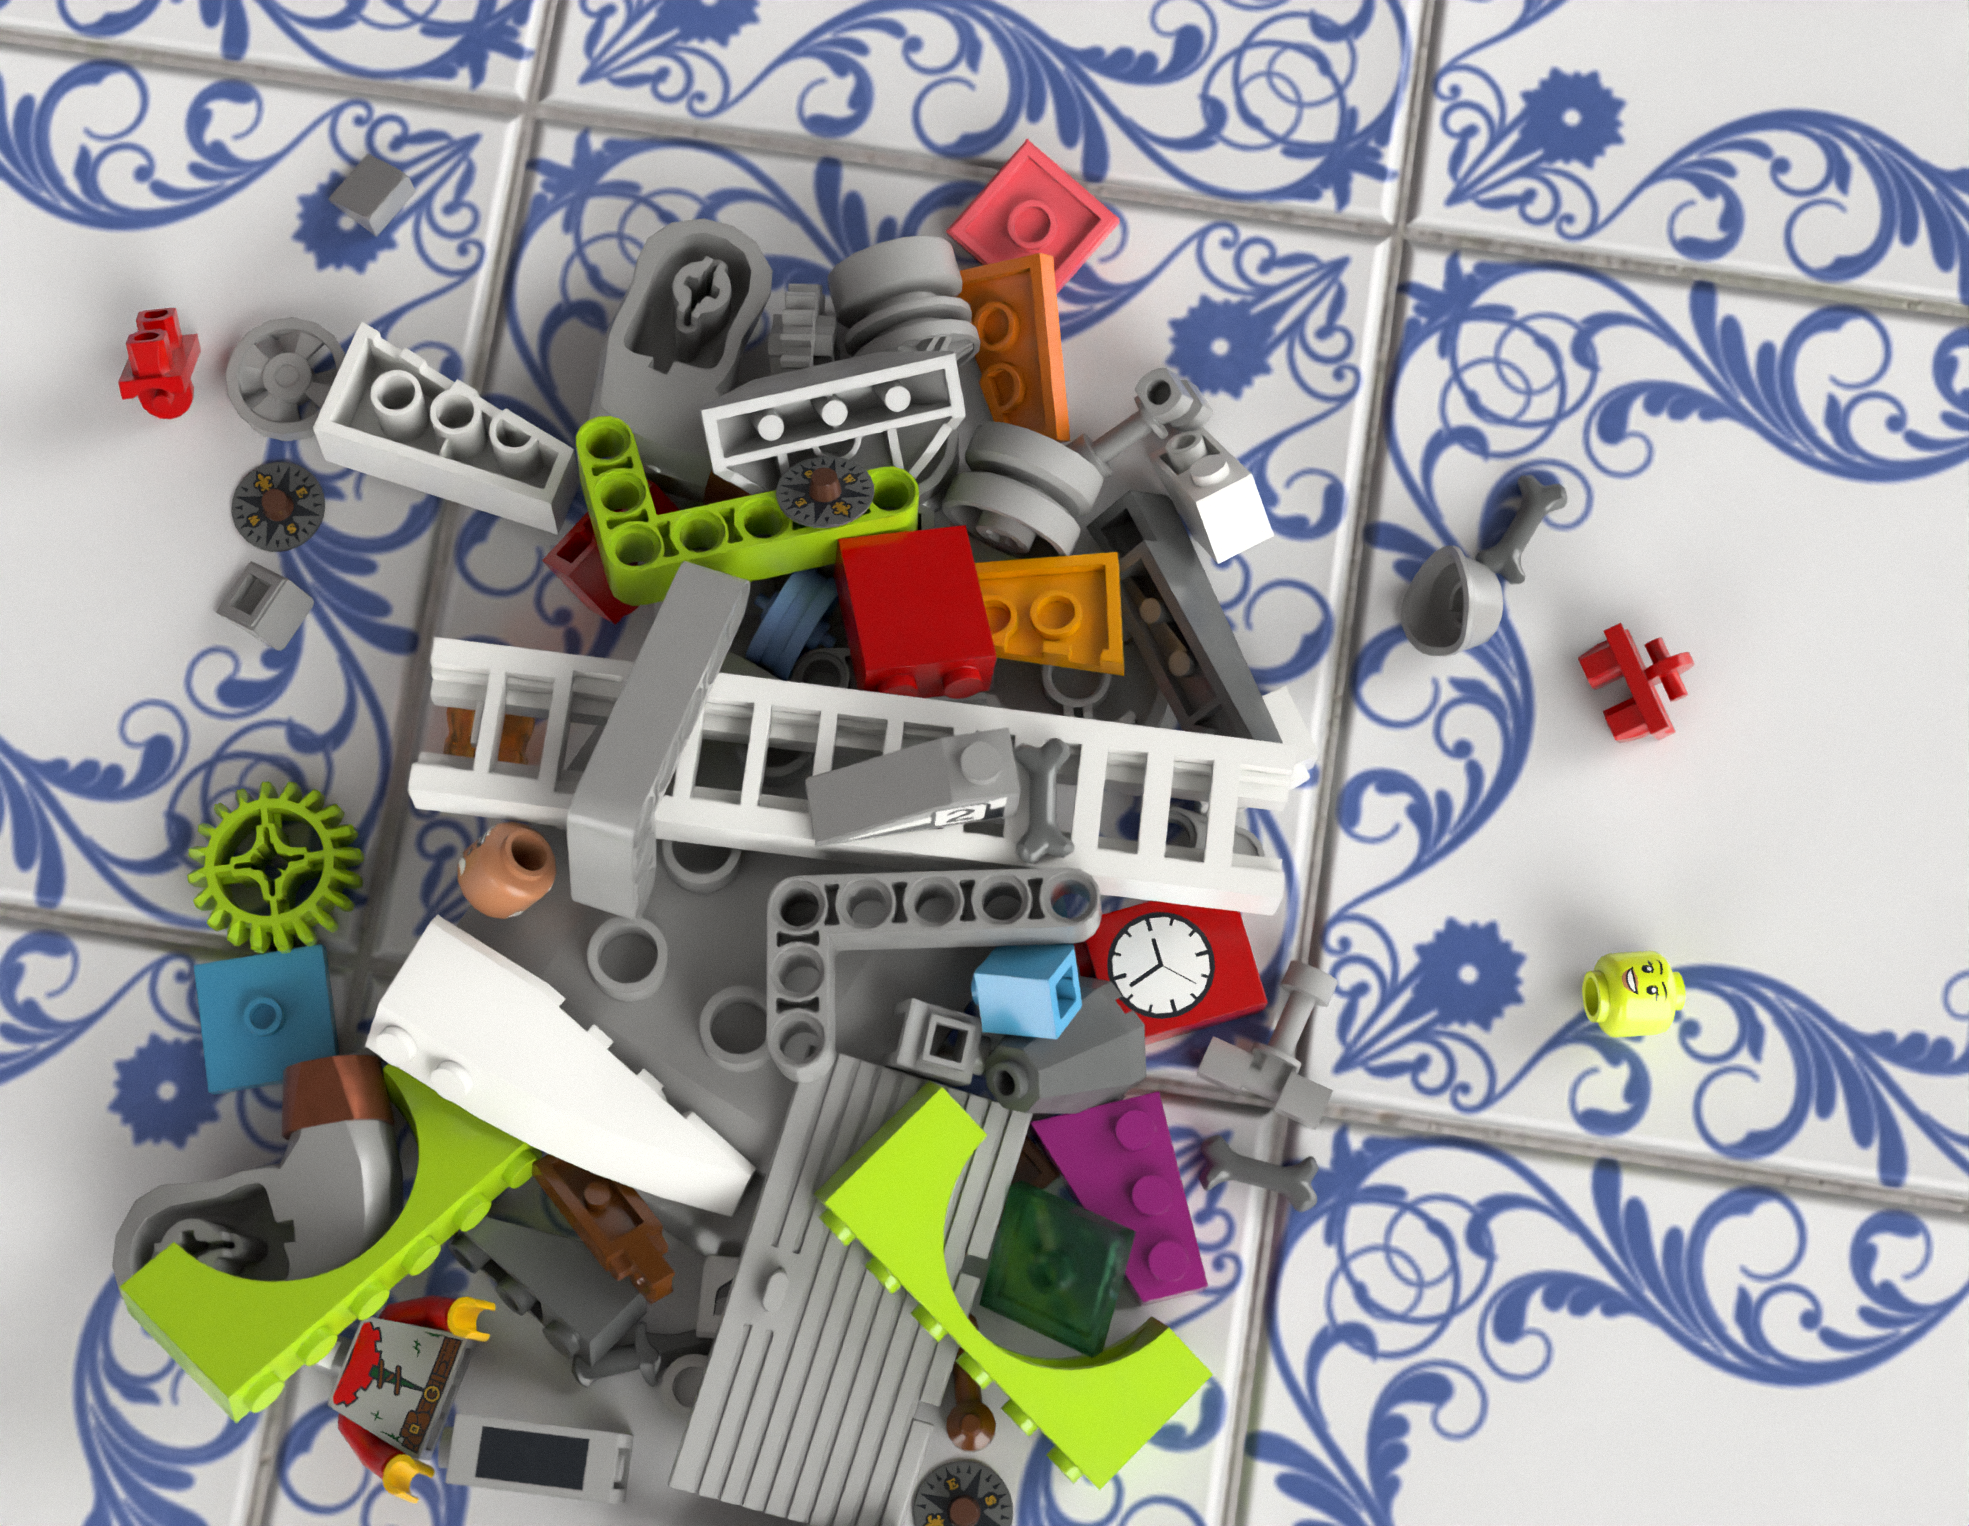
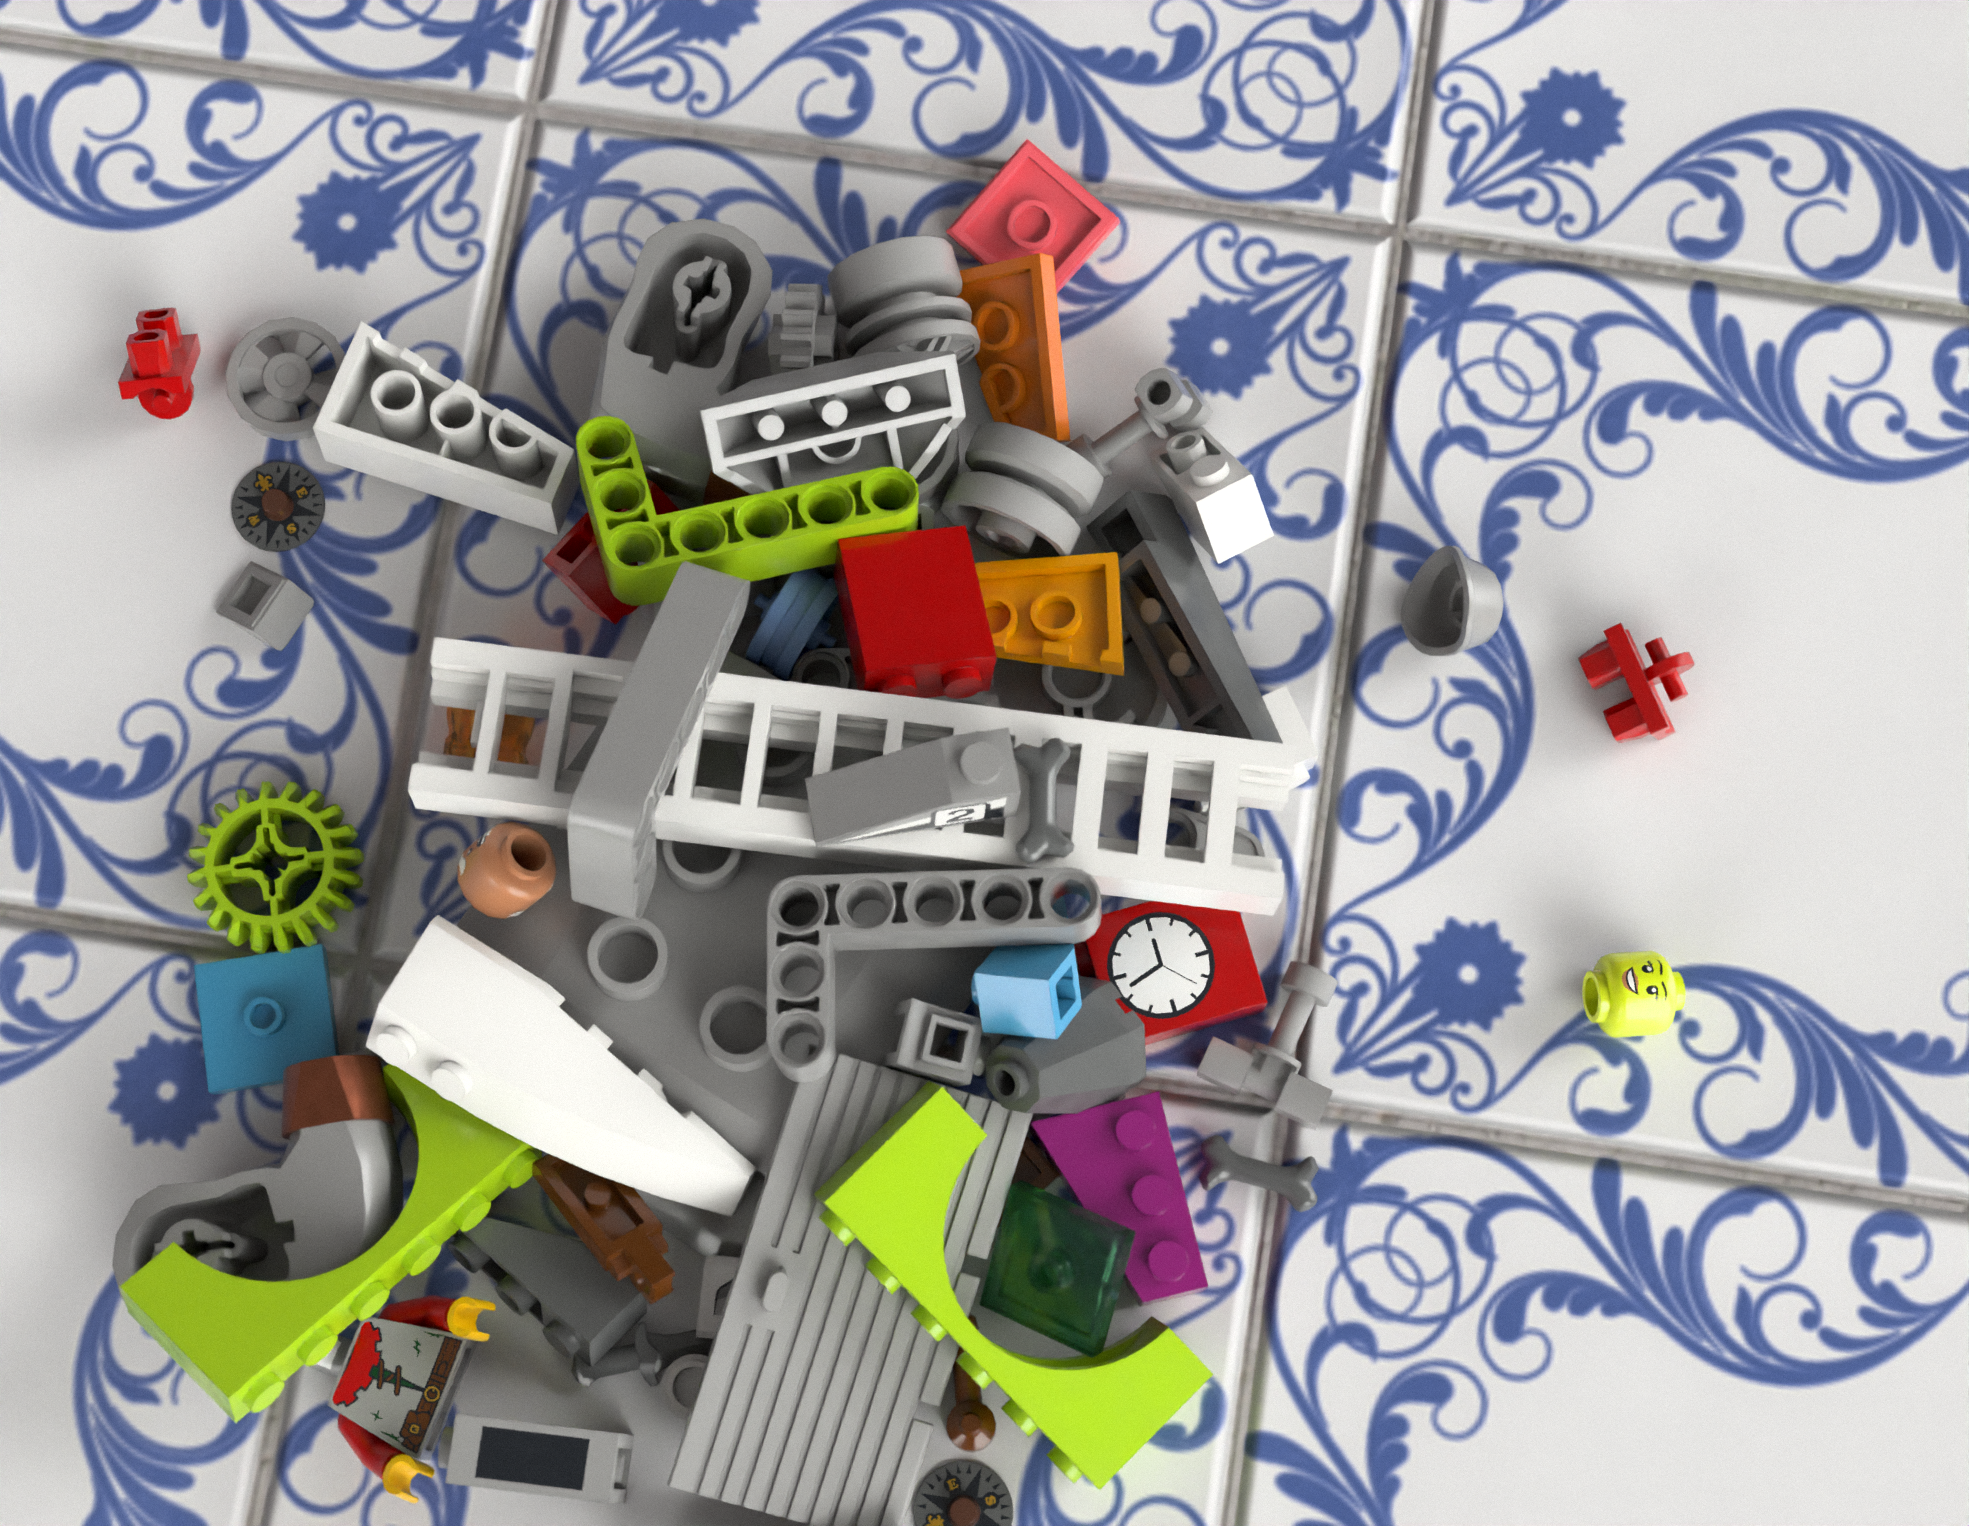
(373, 193): light grey slope -> none
(825, 492): piece -> none
(1536, 504): dark grey piece -> none

